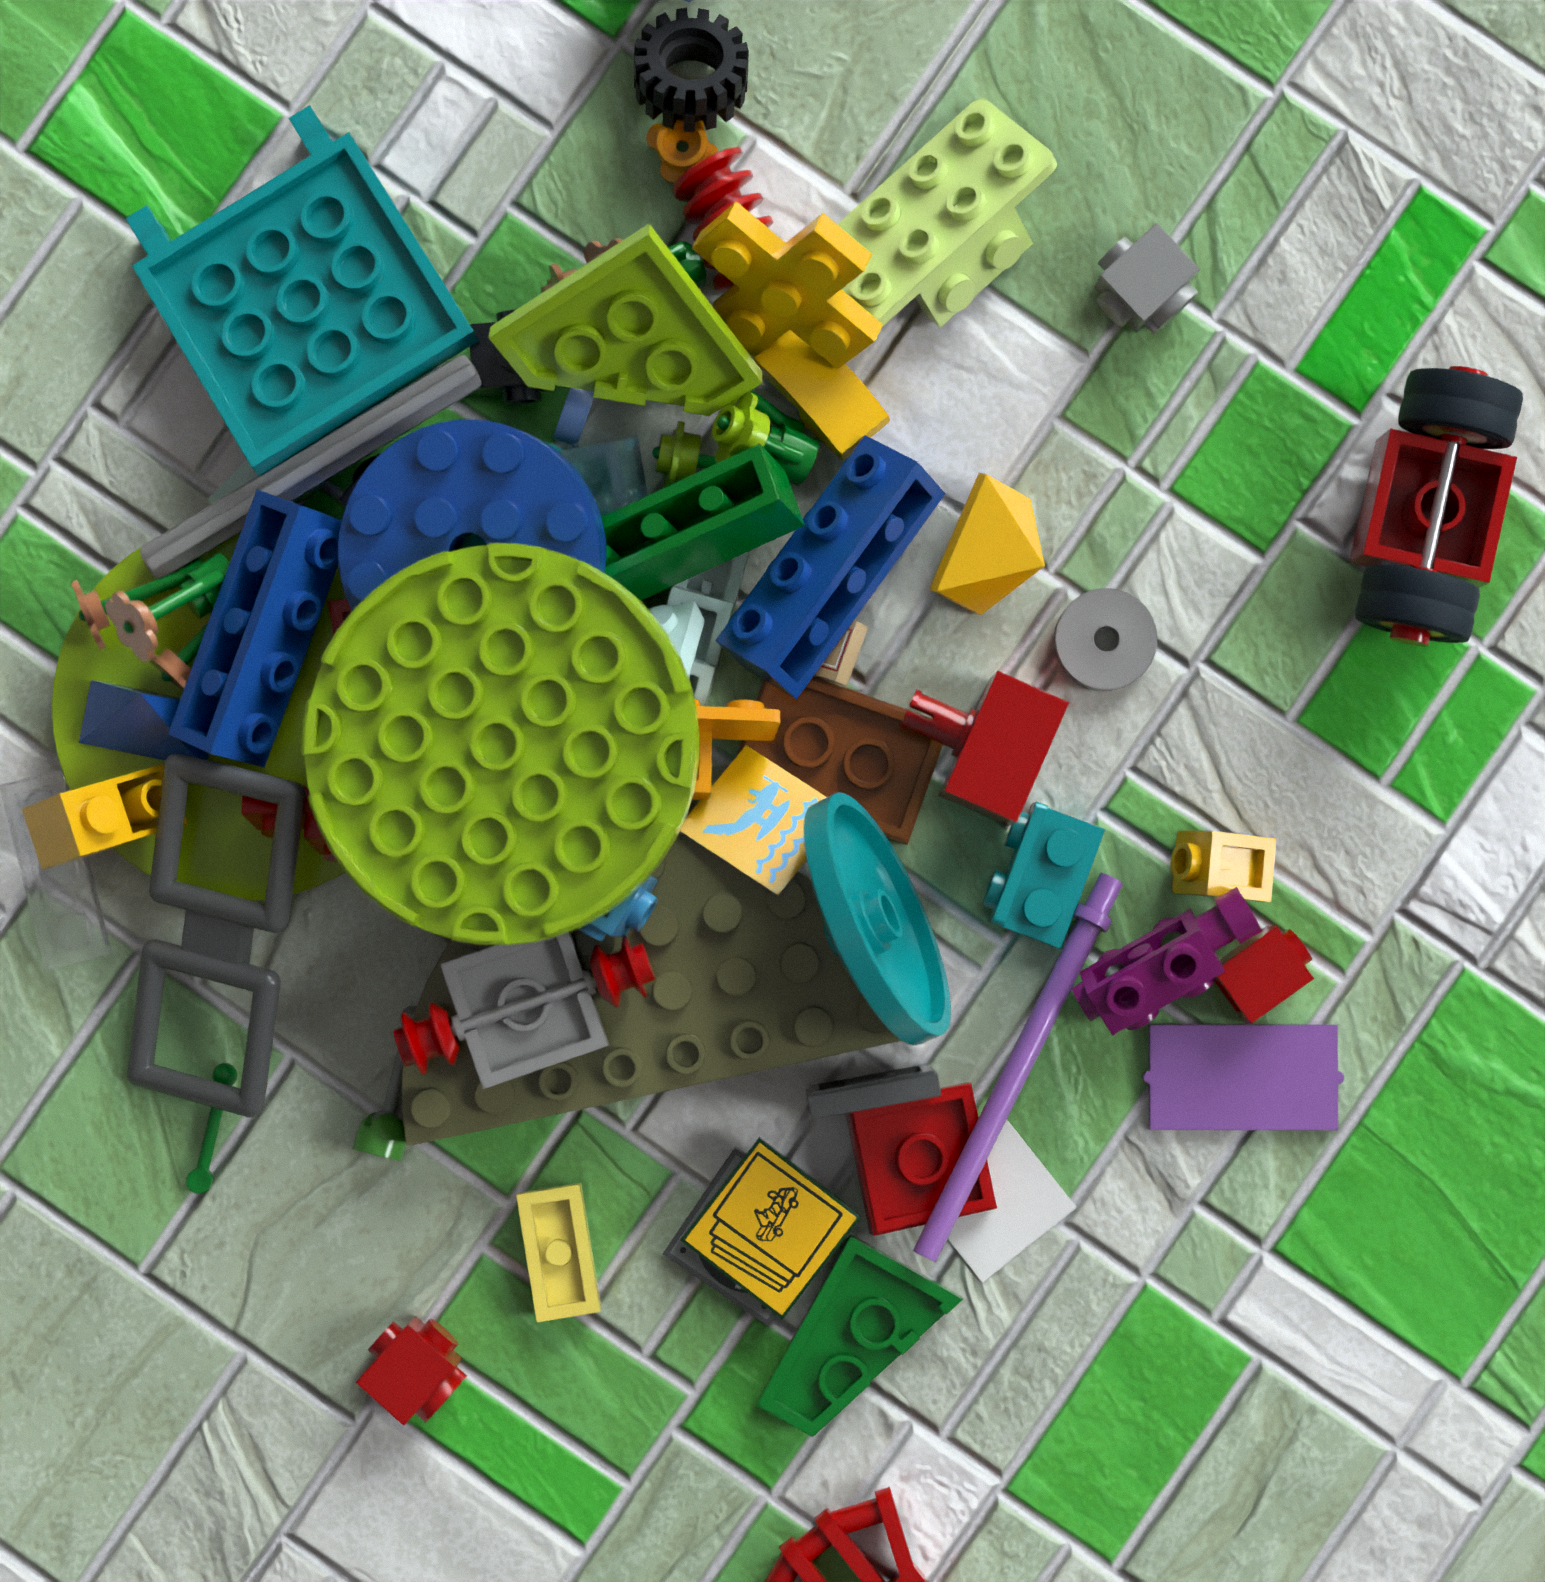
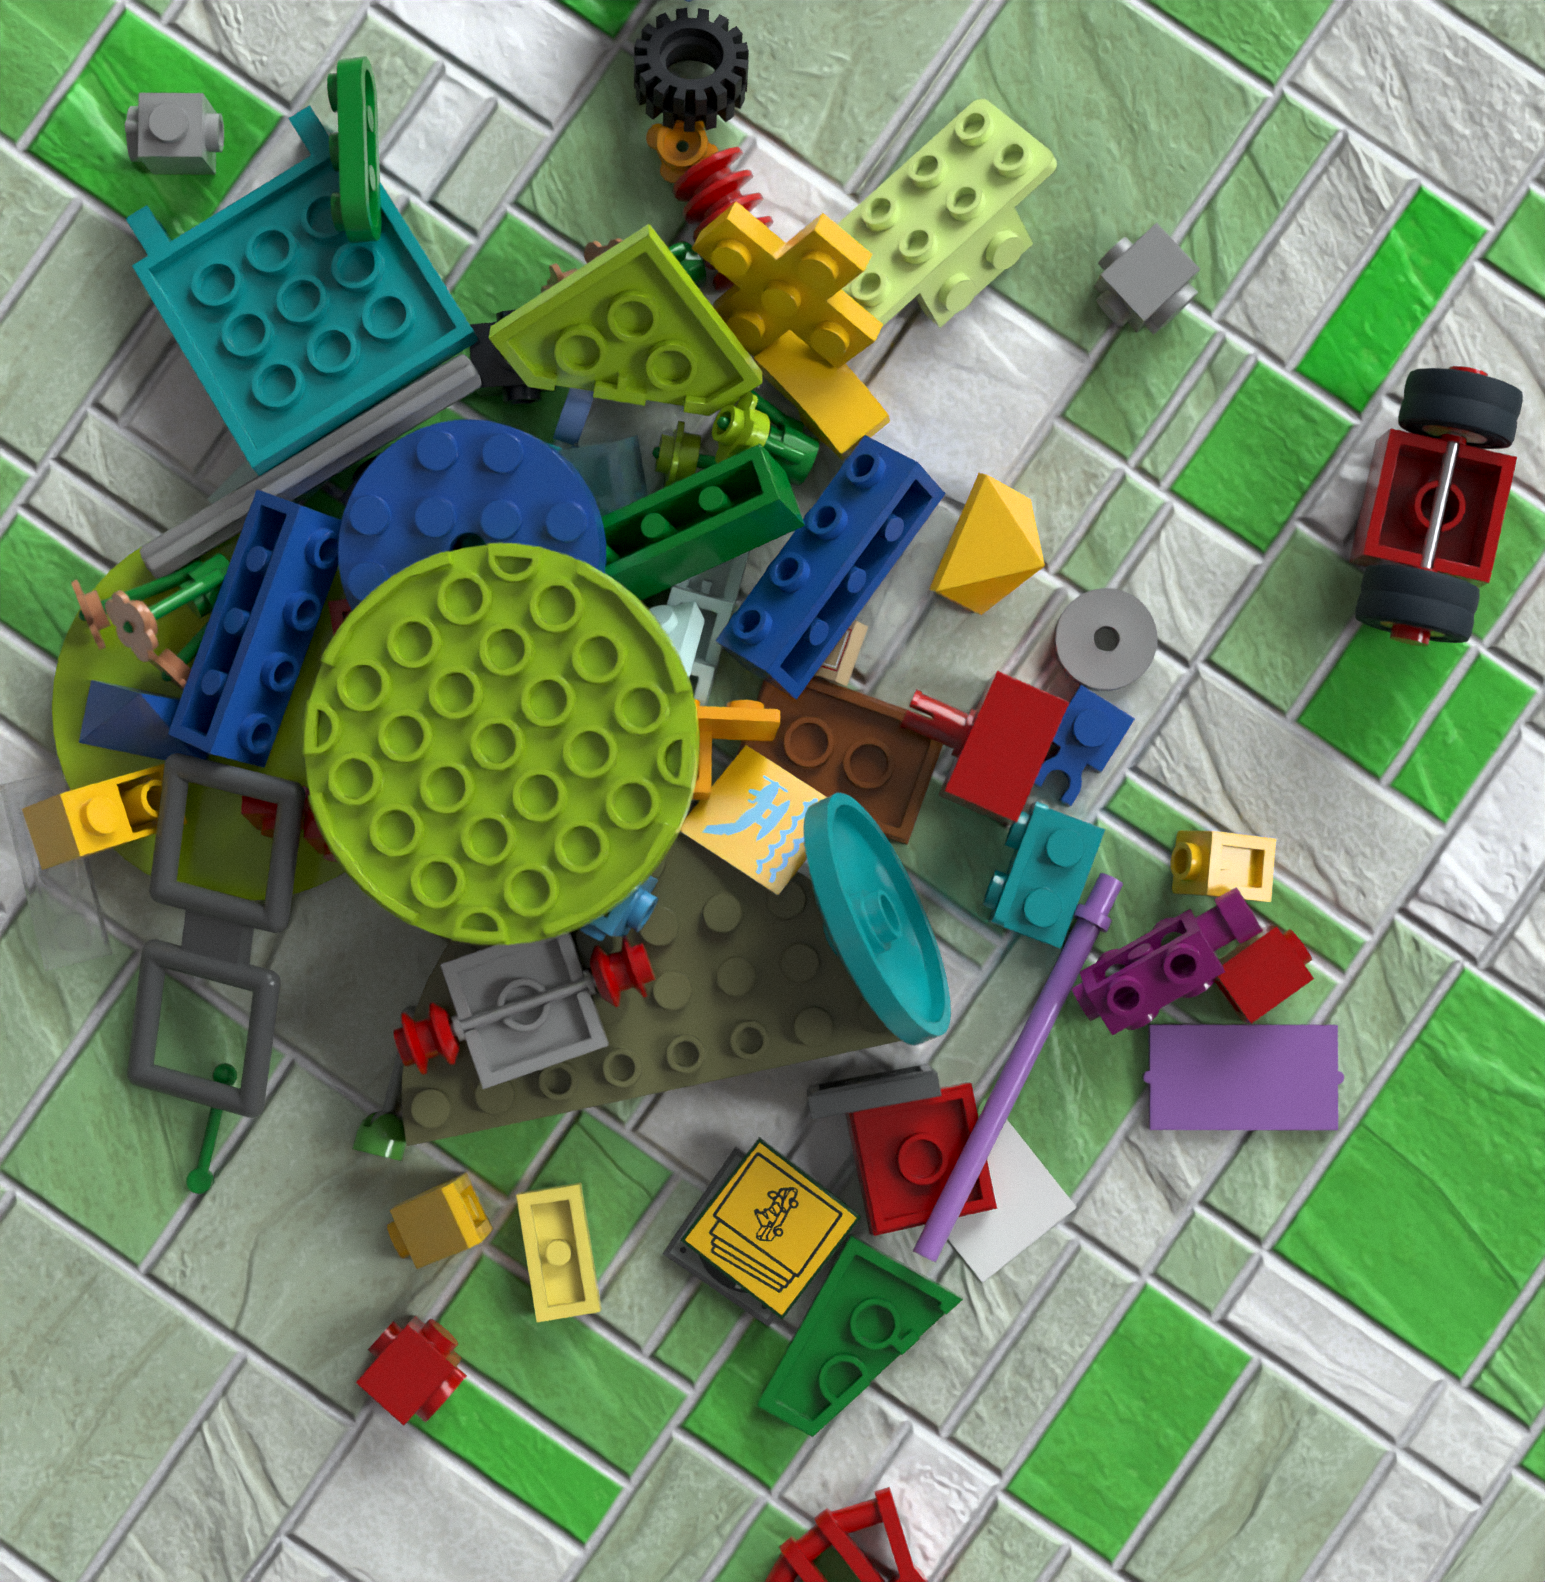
(174, 133): none -> light grey brick
(355, 150): none -> green plate
(439, 1222): none -> yellow slope
(1085, 738): none -> blue plate

